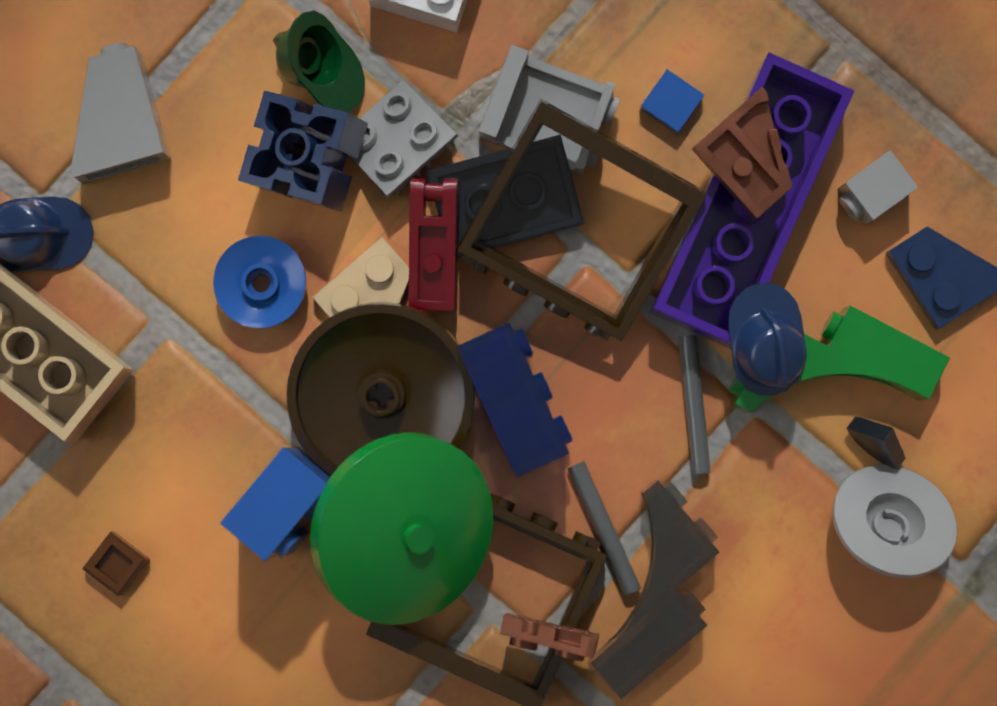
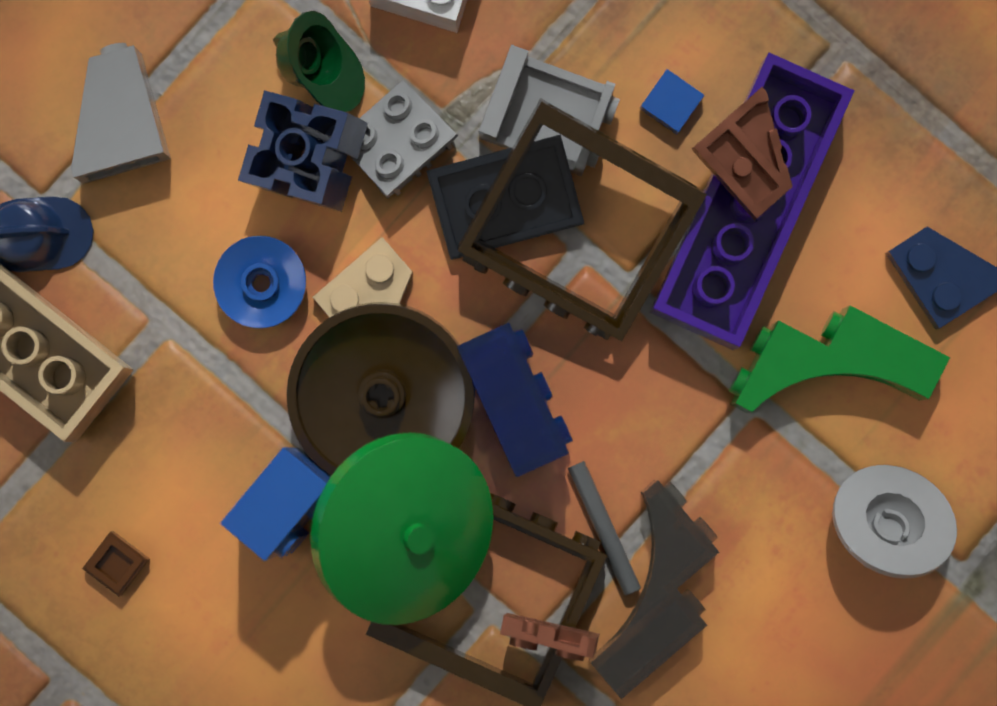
(433, 246): dark red plate -> none
(694, 404): dark grey bar -> none
(767, 339): dark blue piece -> none
(876, 189): light grey brick -> none
(878, 441): black tile -> none

